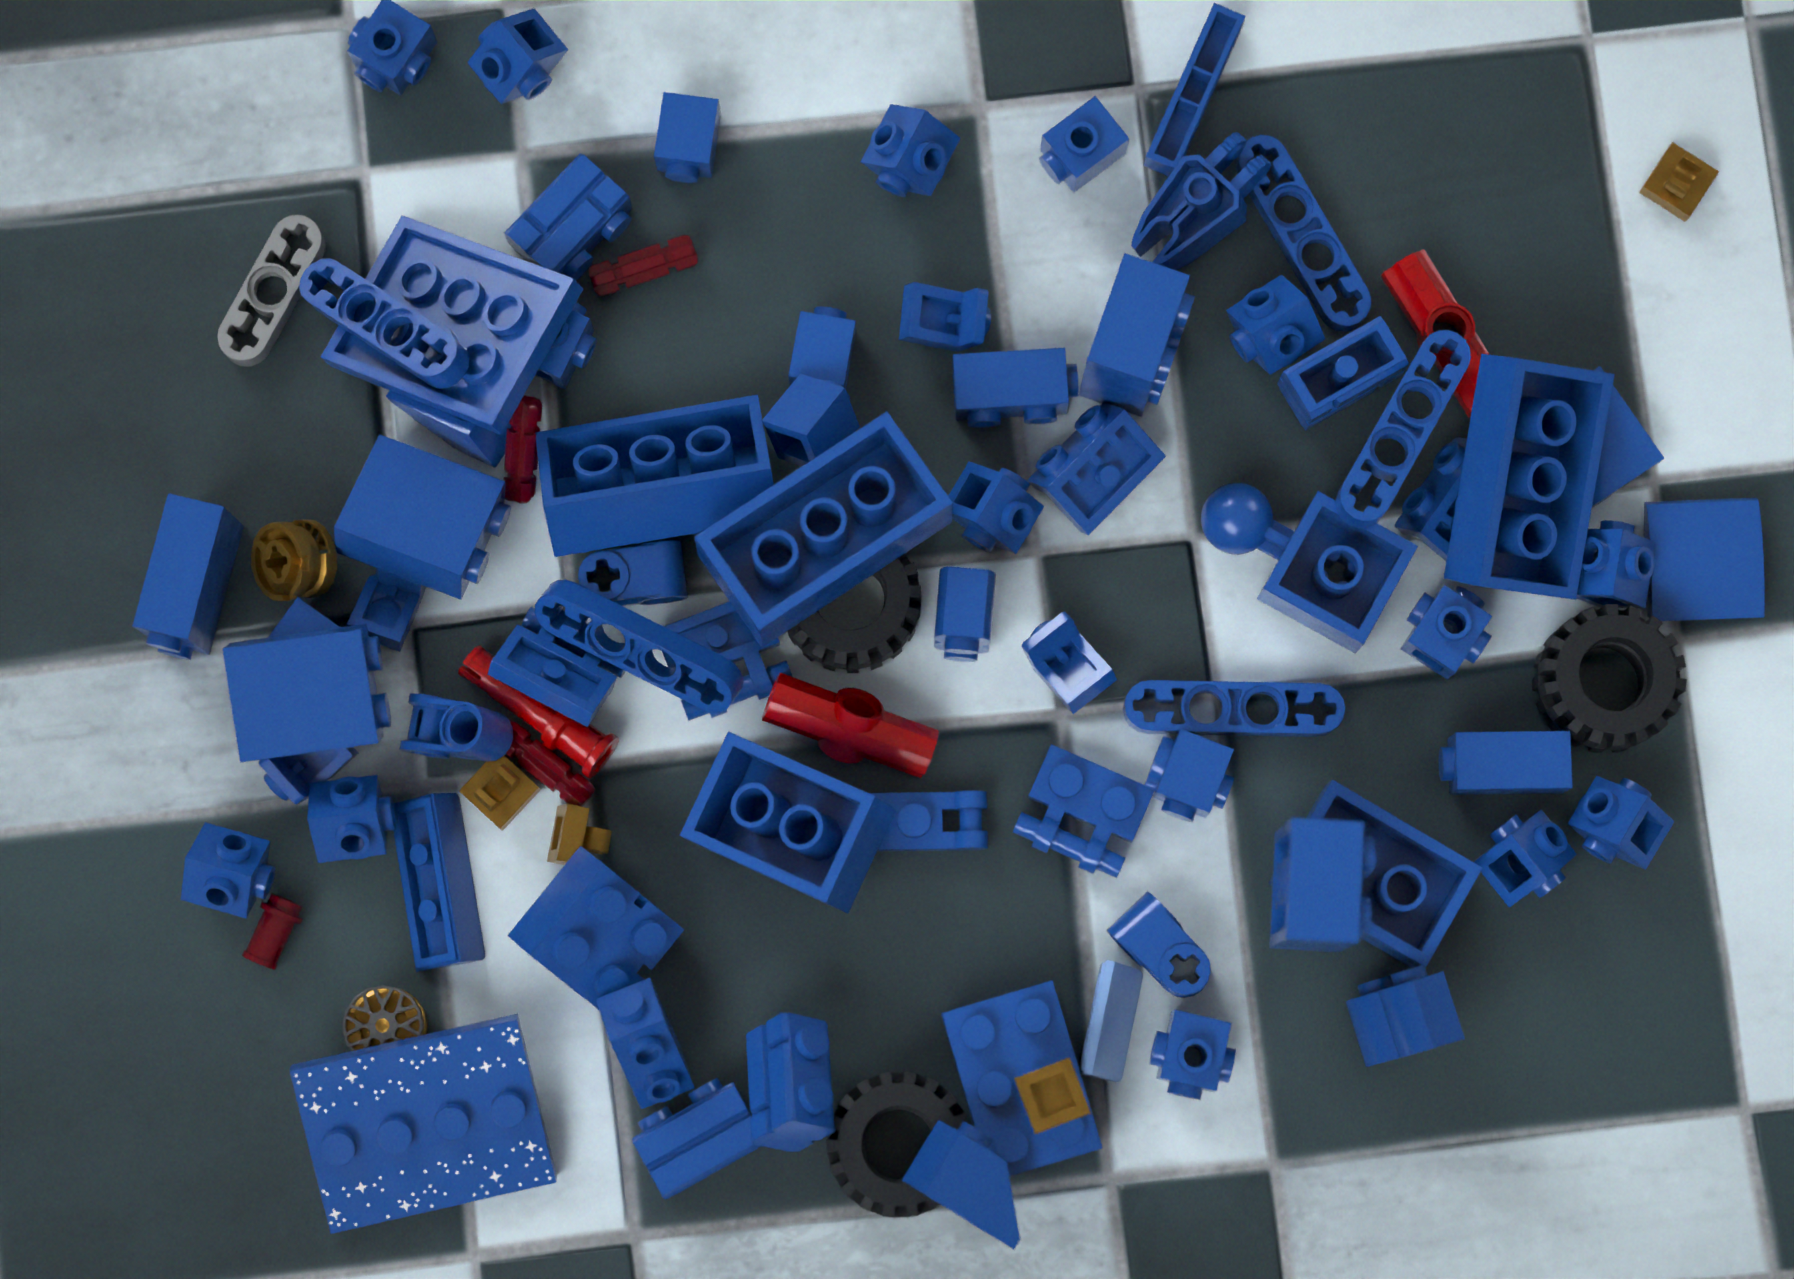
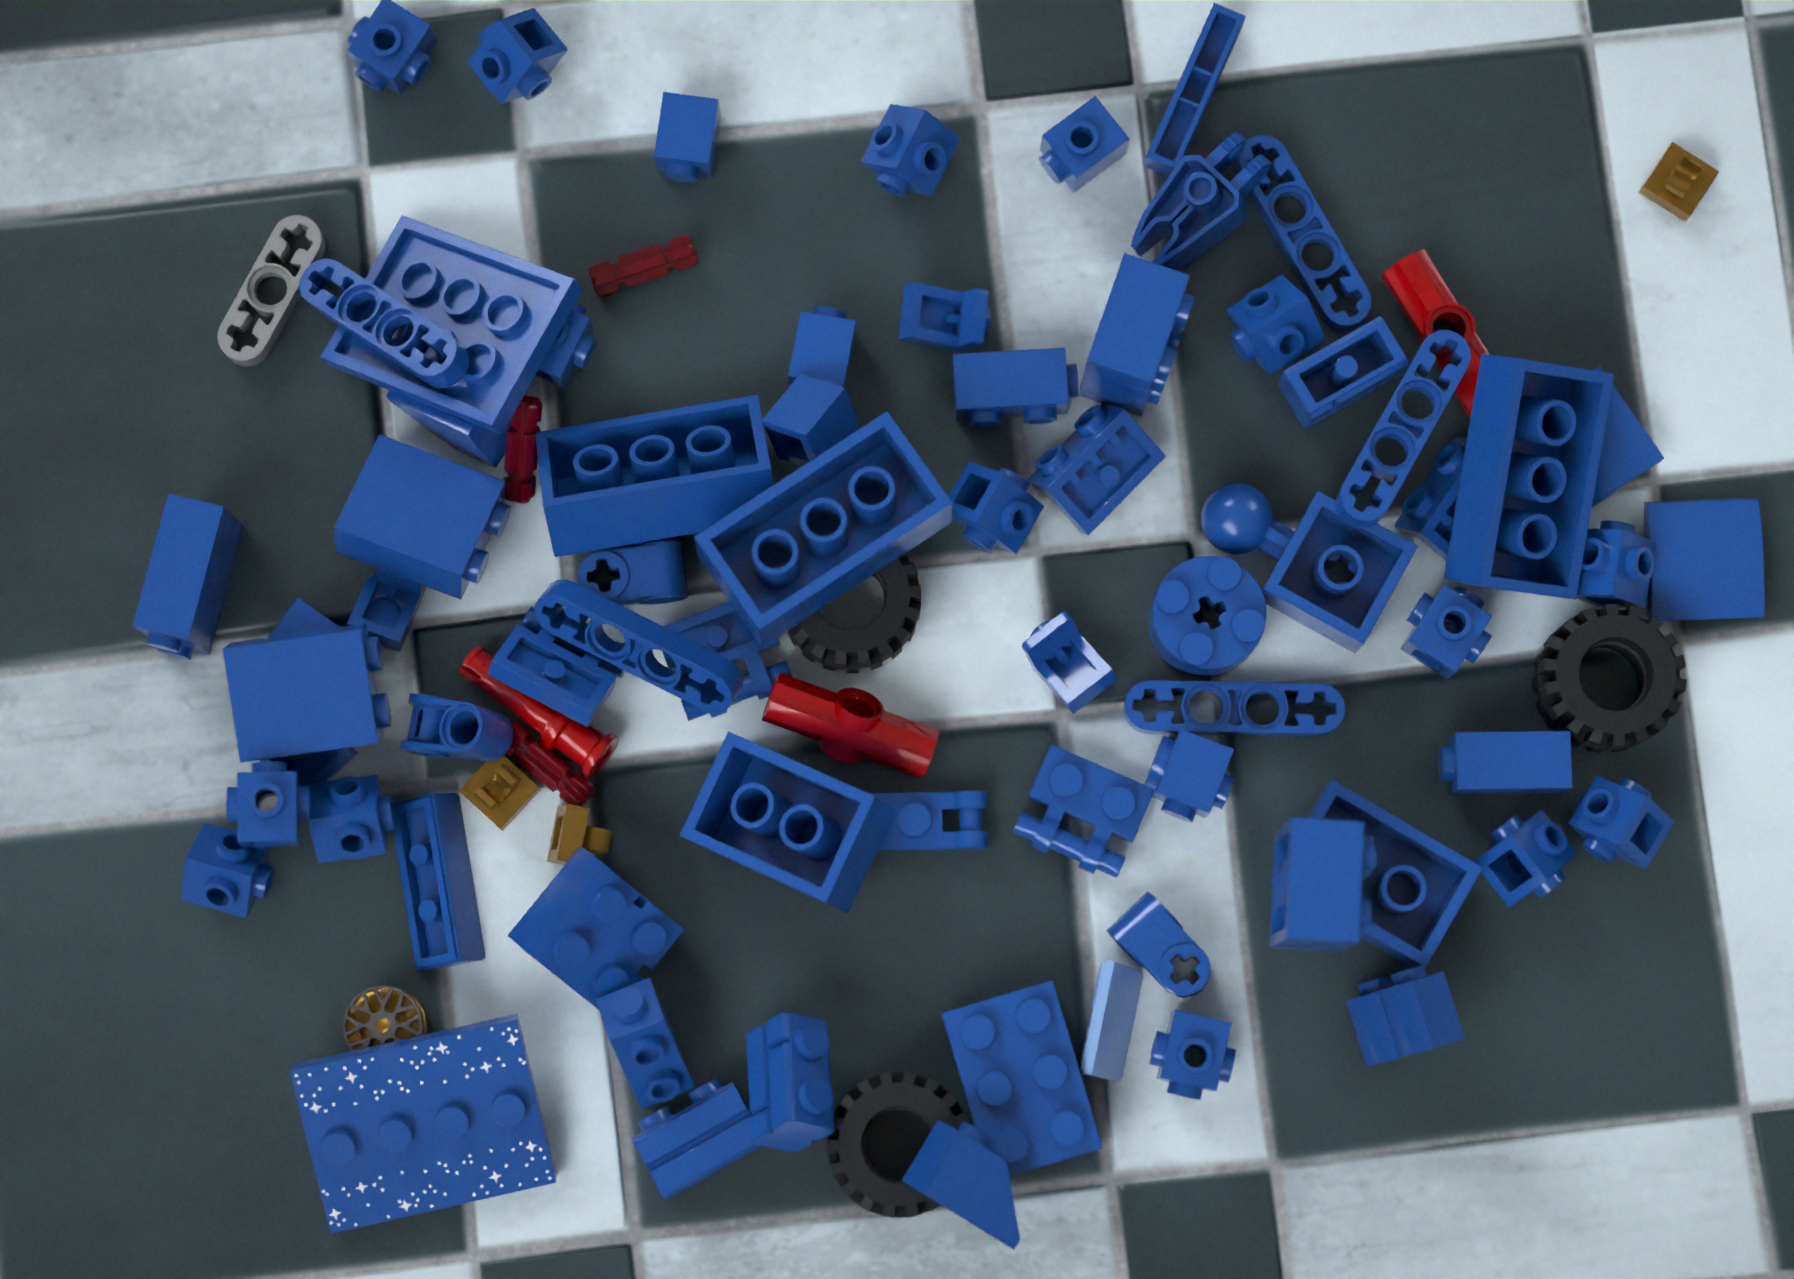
(270, 827): none -> blue brick
(273, 931): dark red pin -> none
(289, 560): pearl gold wheel -> none
(571, 219): blue brick -> none
(964, 612): blue brick -> none
(1052, 1095): pearl gold tile -> none
(1218, 586): none -> blue brick

